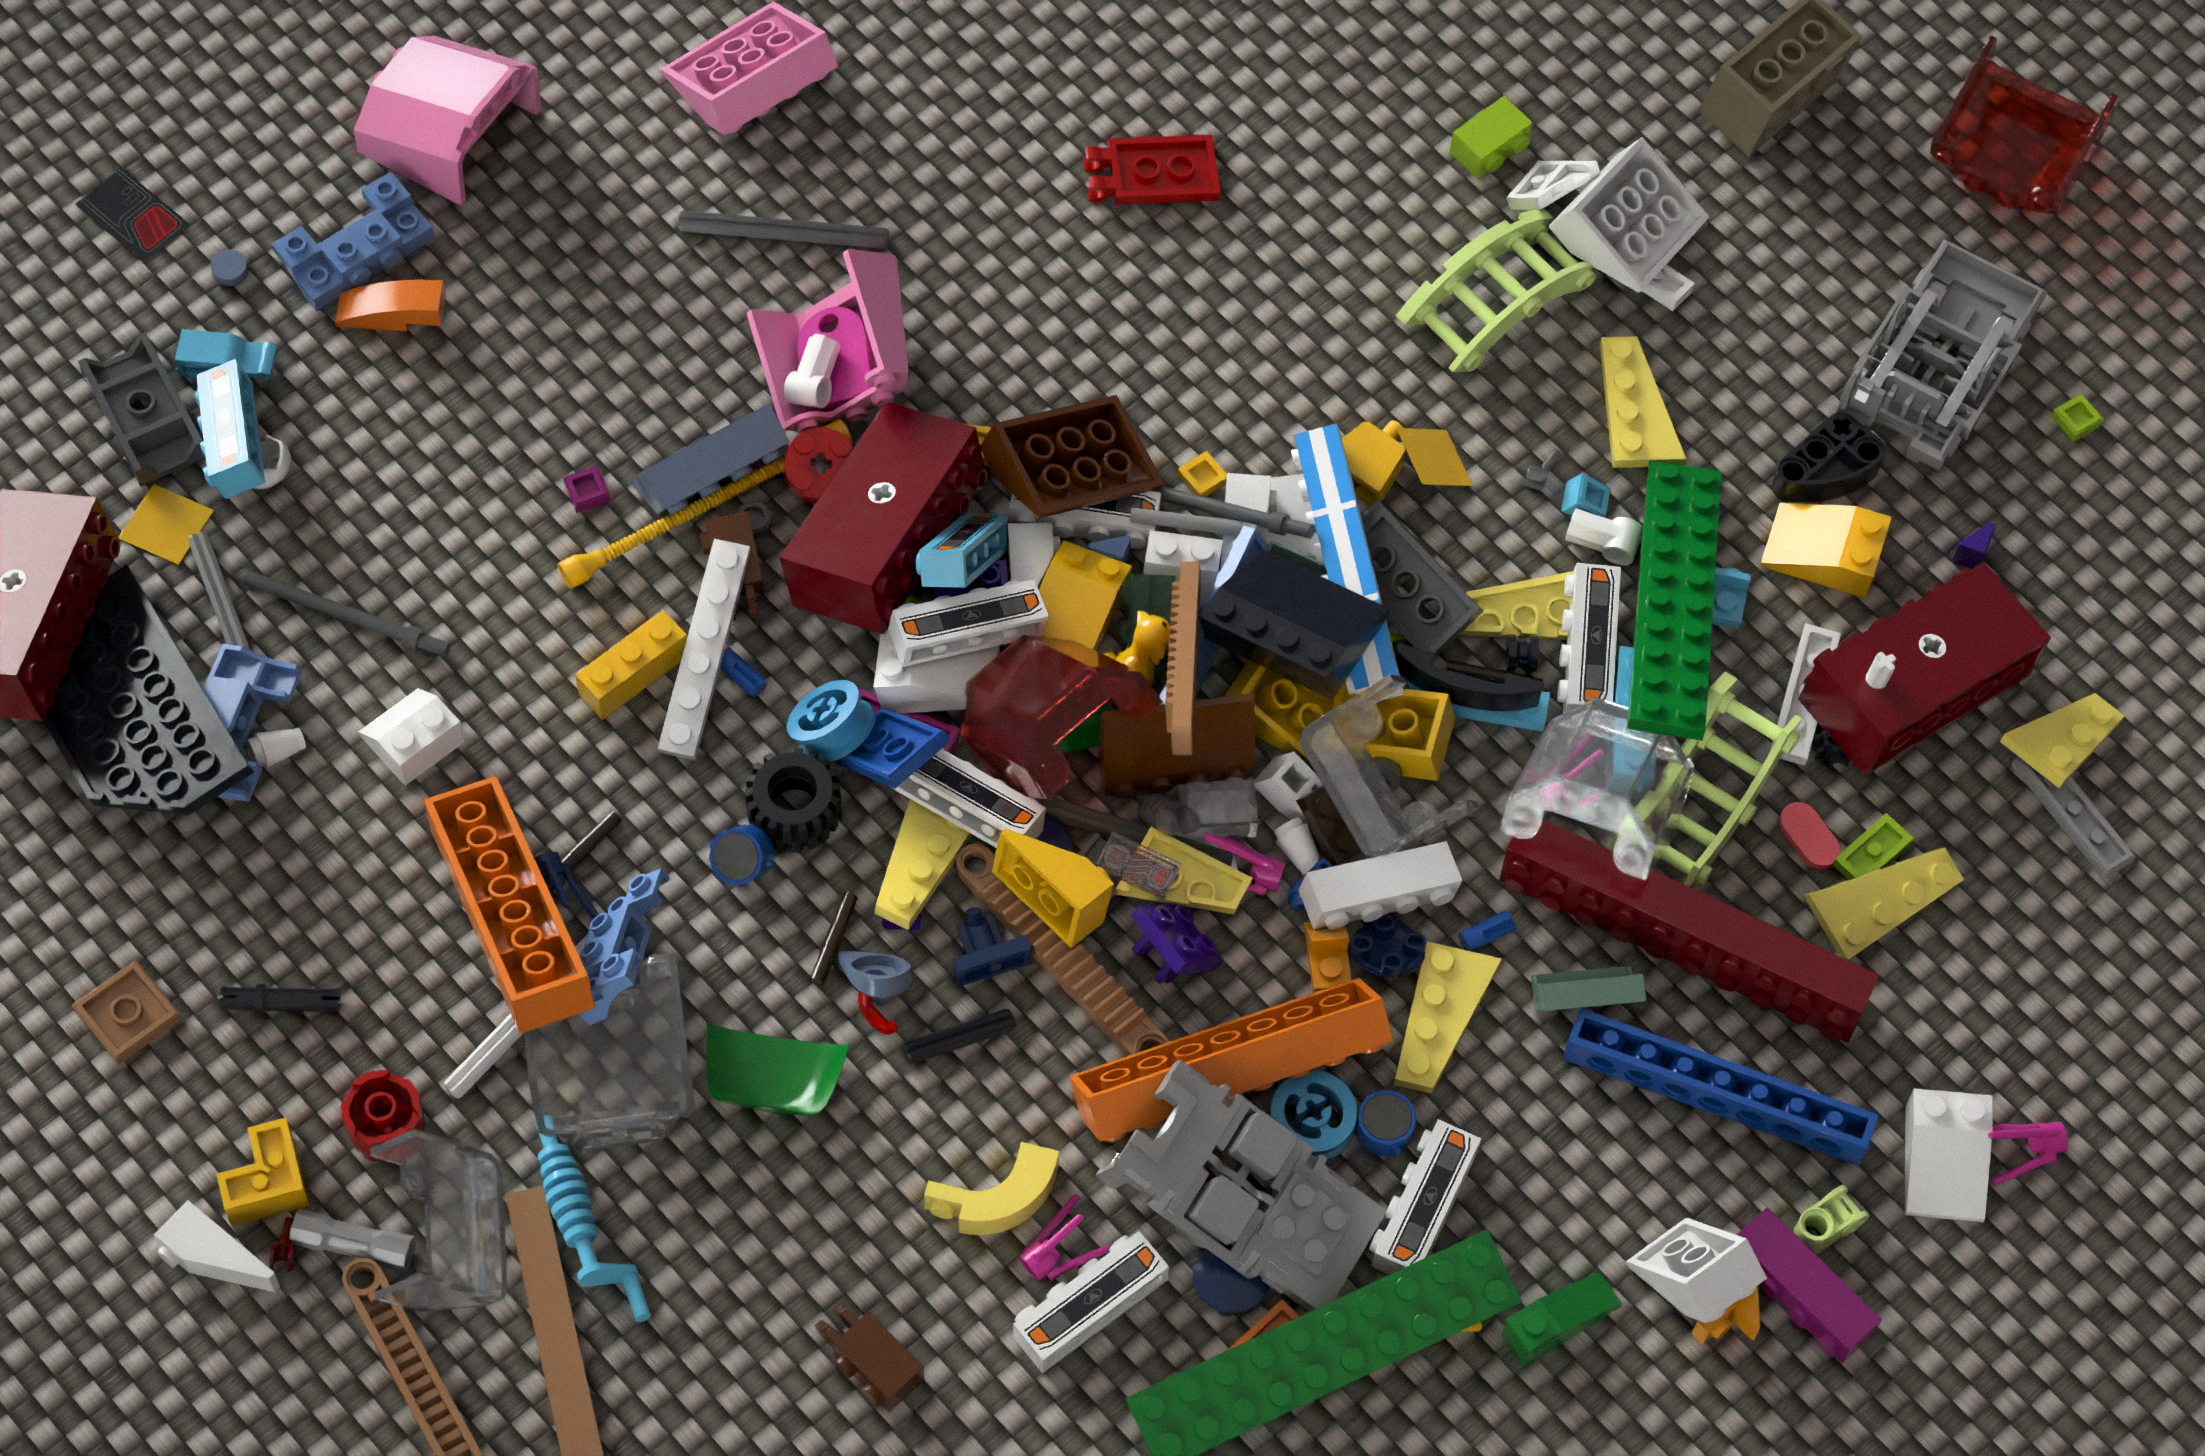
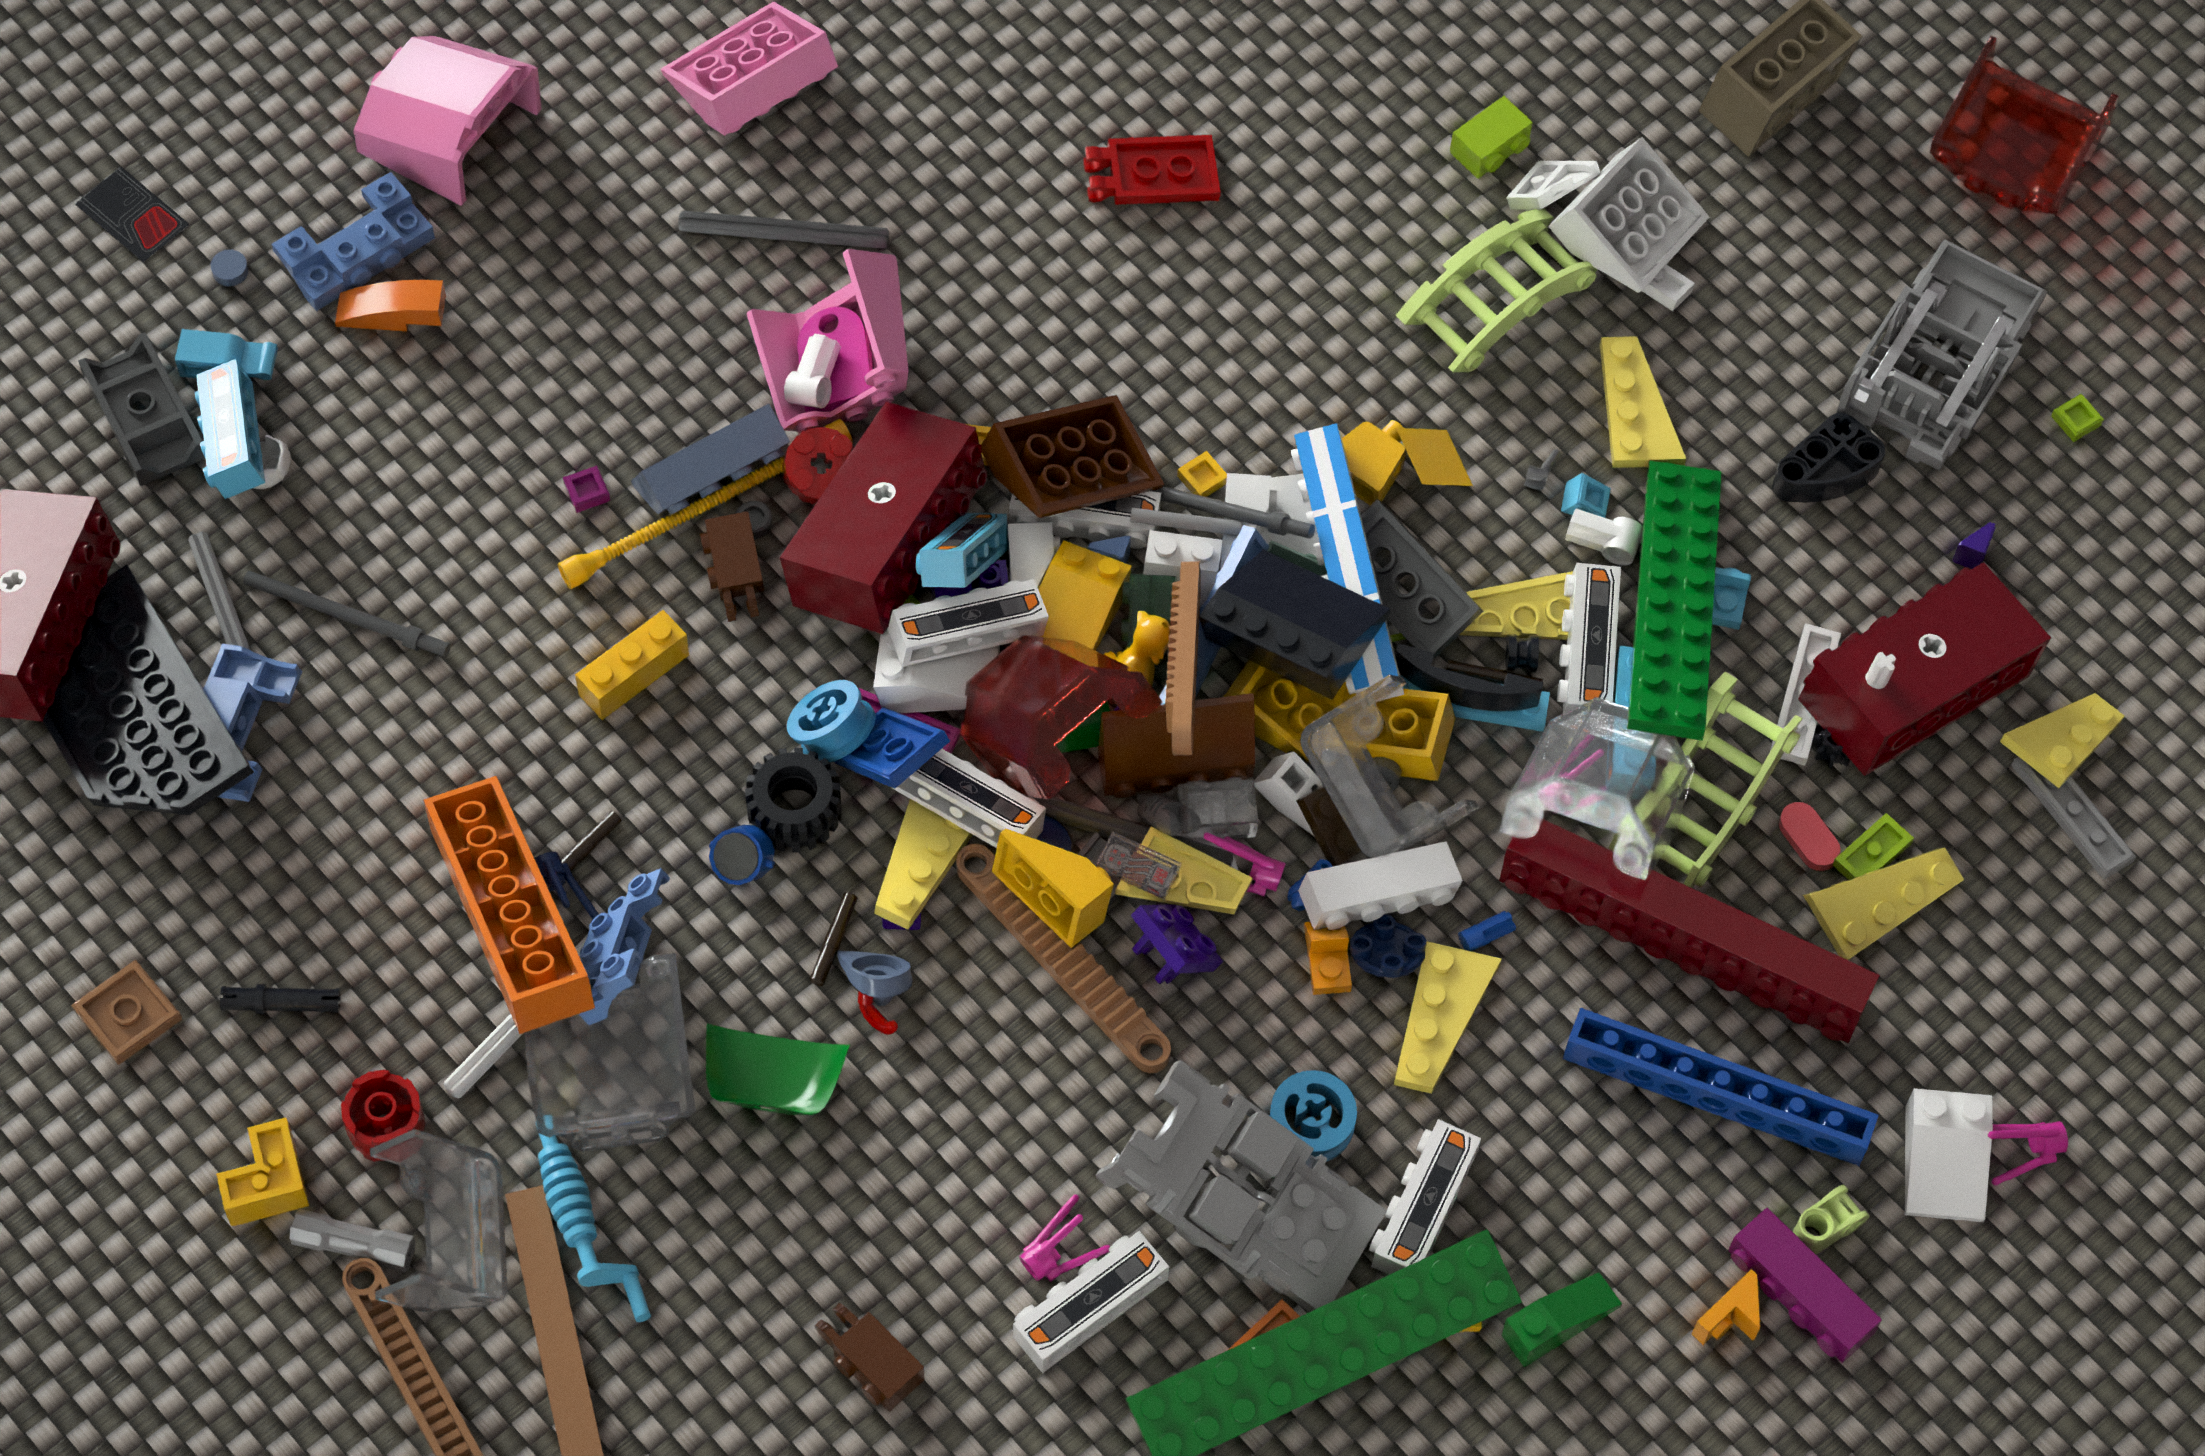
(165, 524): yellow sticker -> none
(209, 1251): white slope -> none
(274, 746): white cone -> none
(283, 1249): dark red hand -> none
(414, 735): white slope -> none
(704, 649): white plate -> none
(742, 673): blue piece -> none
(959, 1036): black axle -> none
(986, 951): dark blue piece -> none
(1003, 1205): light yellow arch -> none
(1224, 1286): dark blue dish -> none
(1240, 1053): orange brick -> none
(1298, 844): white cone -> none
(1385, 1123): piece -> none
(1587, 988): sand green container -> none
(1699, 1269): white slope -> none
(1827, 545): yellow slope -> none

